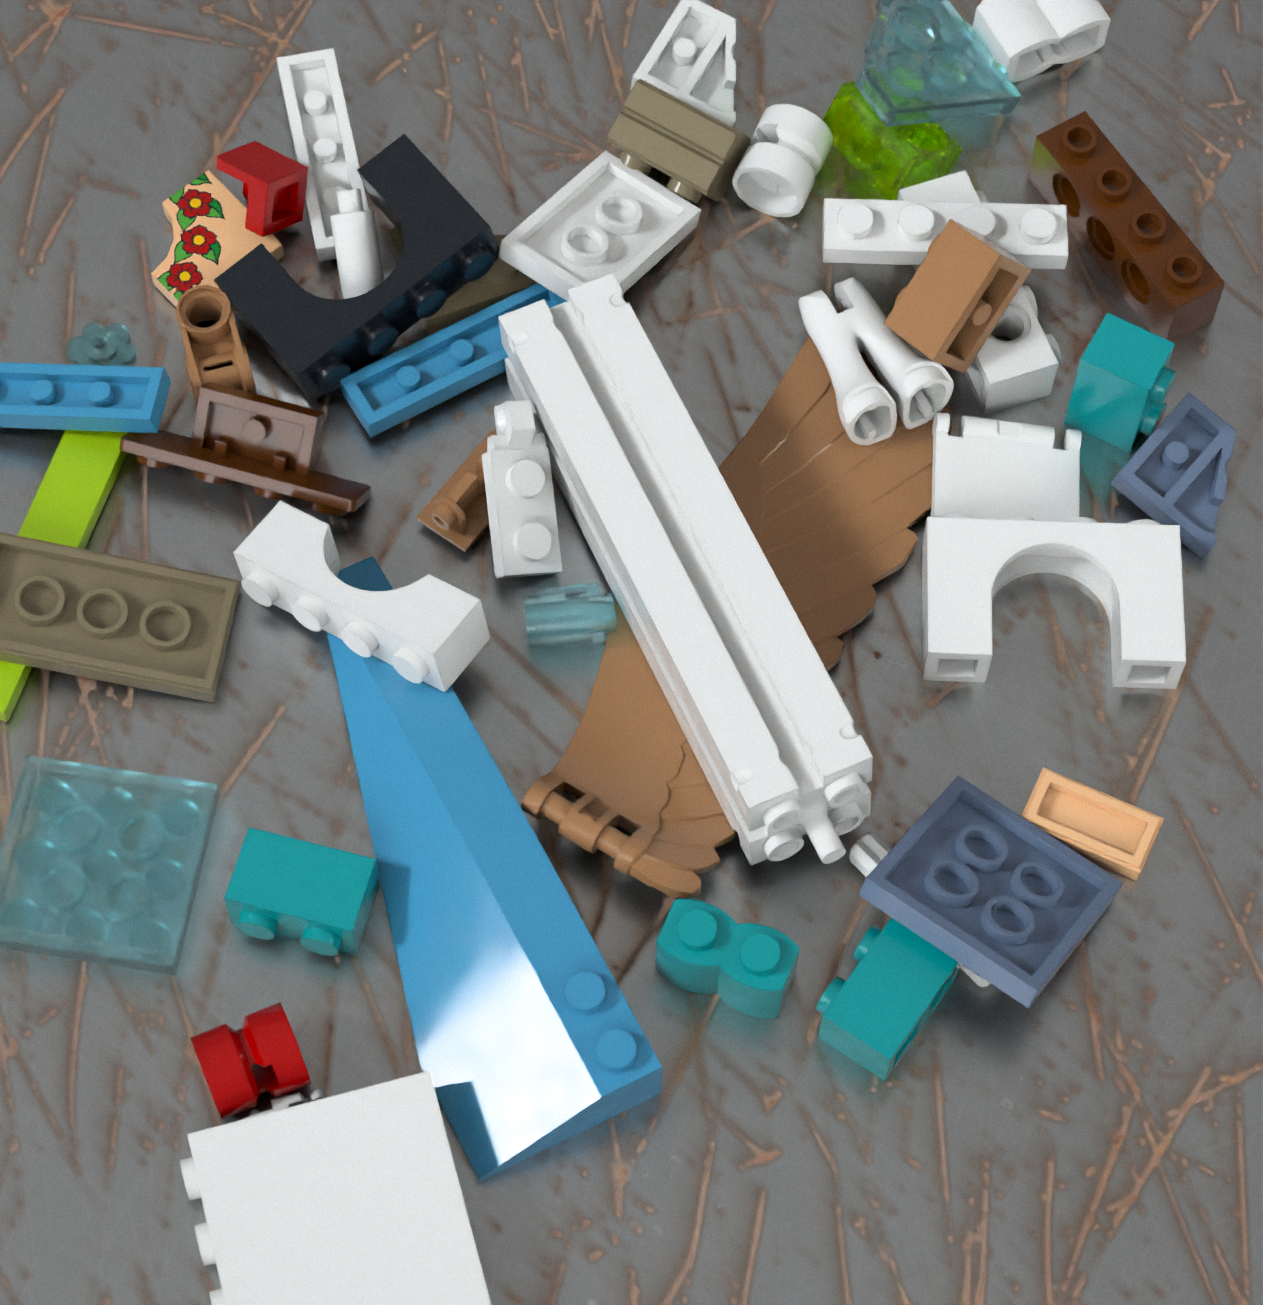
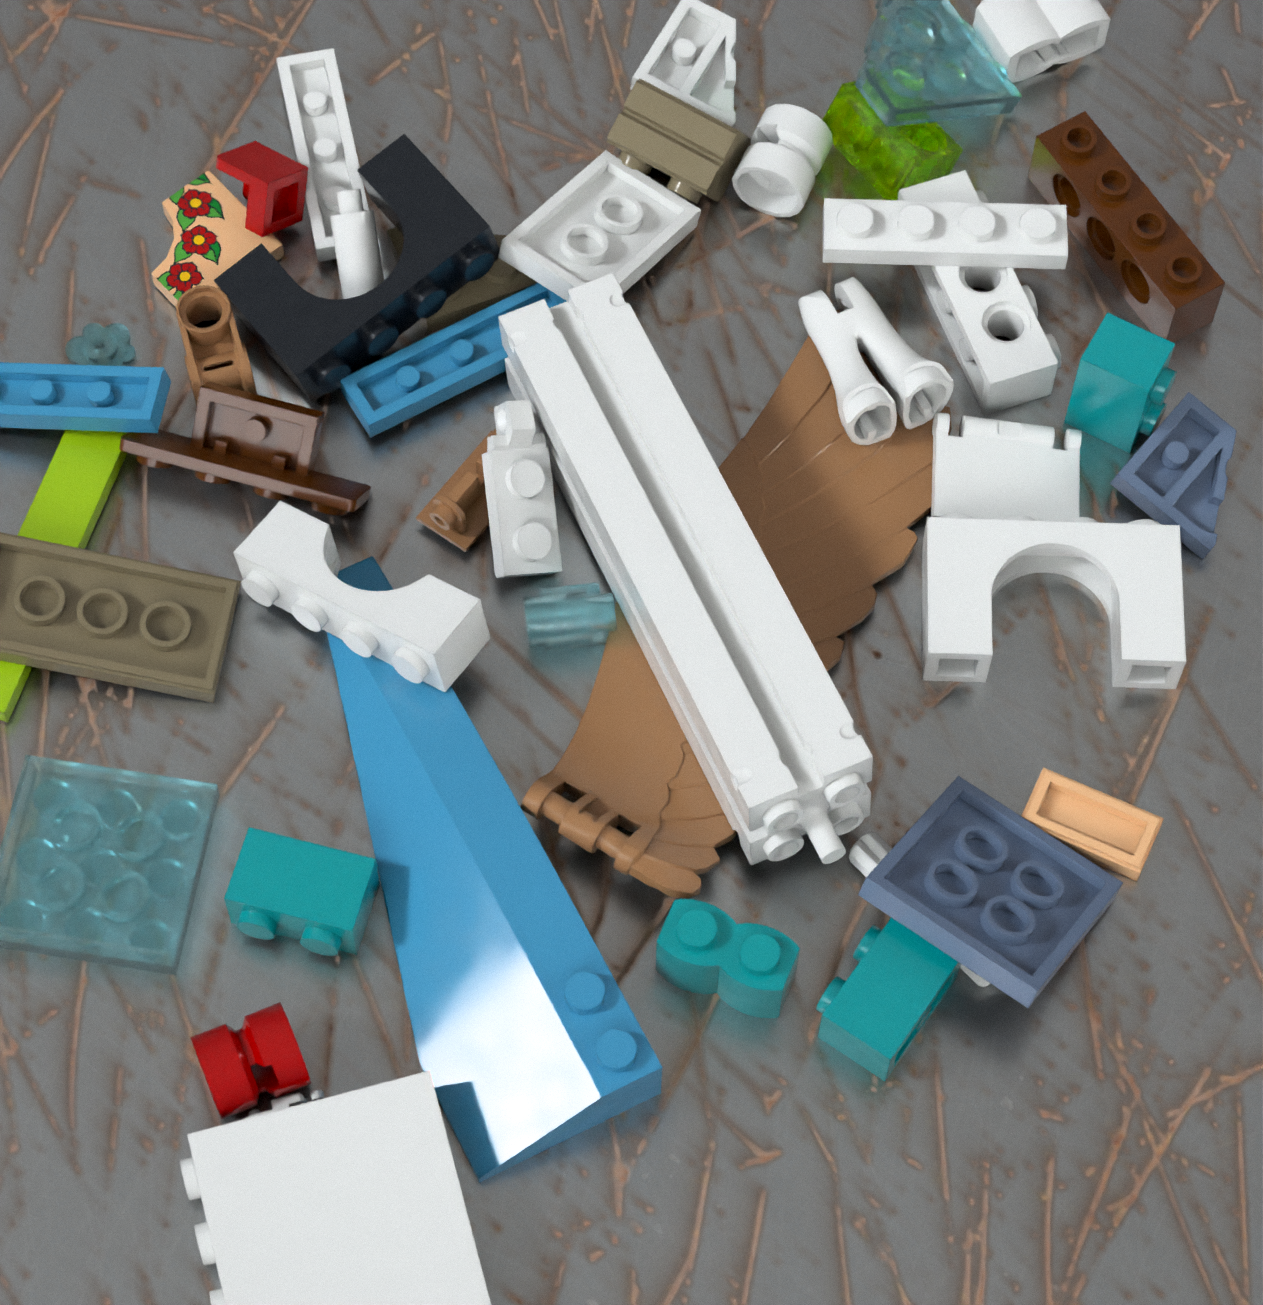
(956, 296): medium nougat brick -> none

